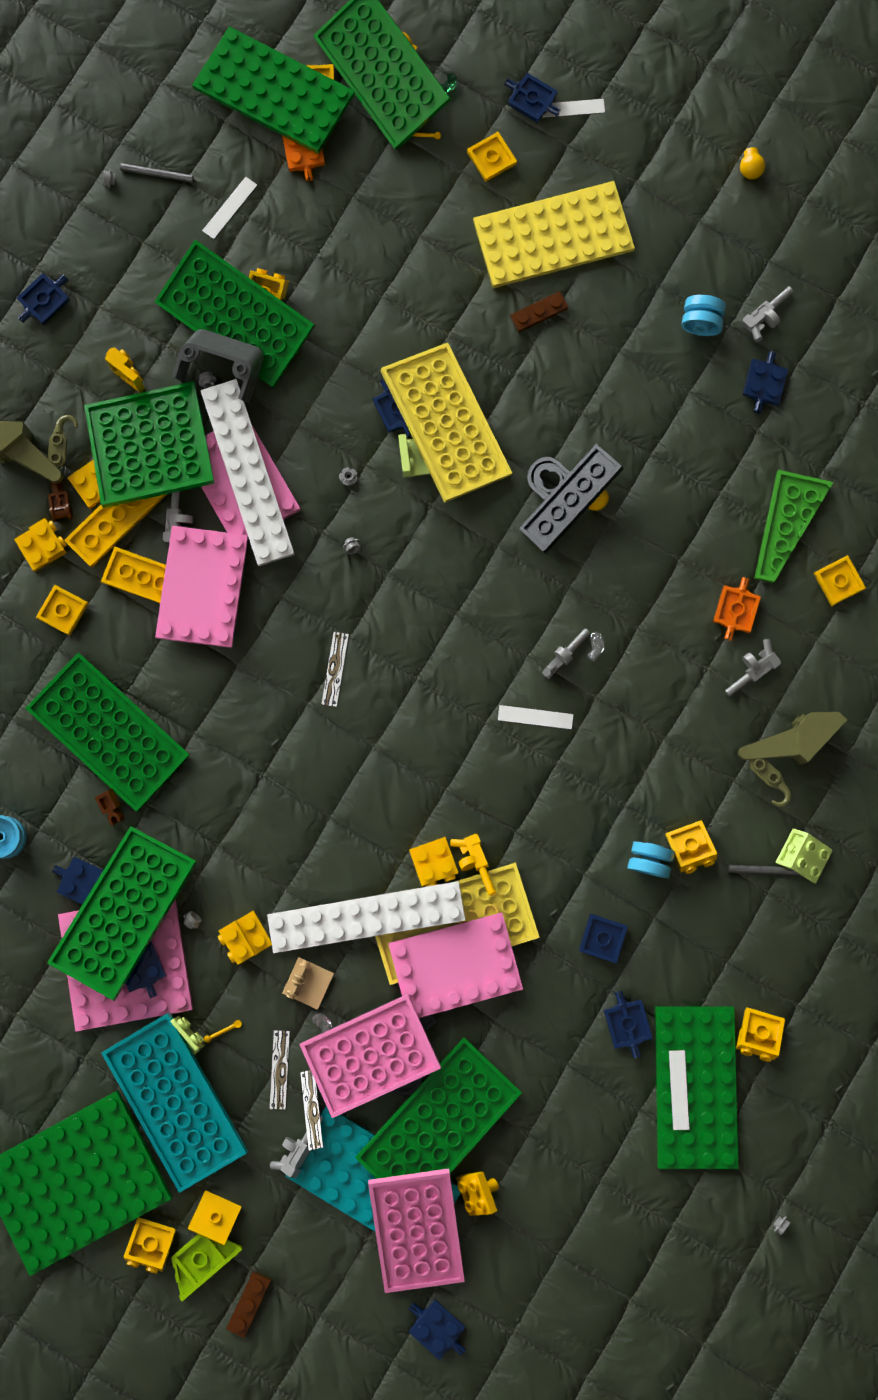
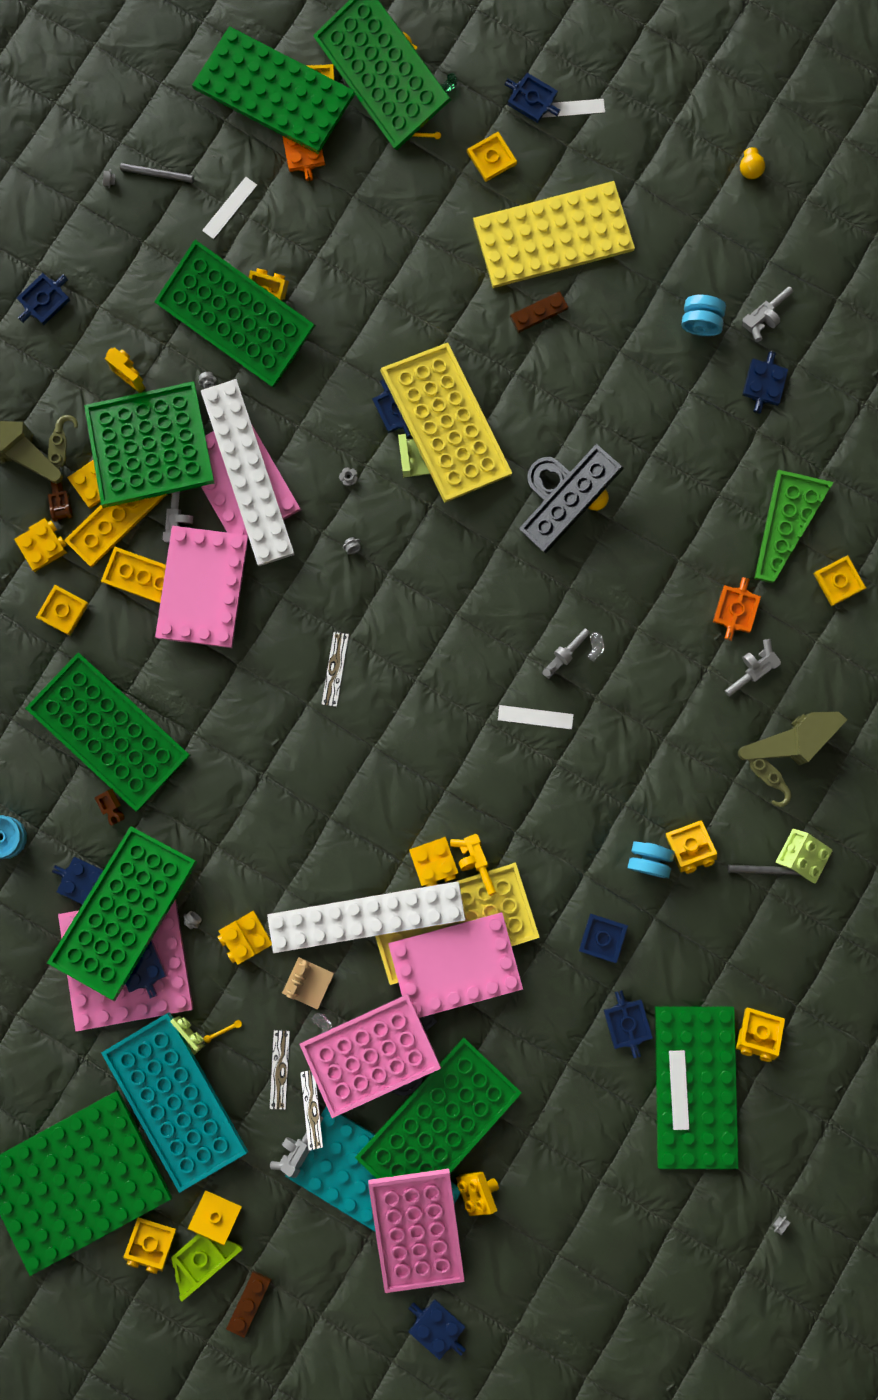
(246, 358): dark grey windscreen -> none

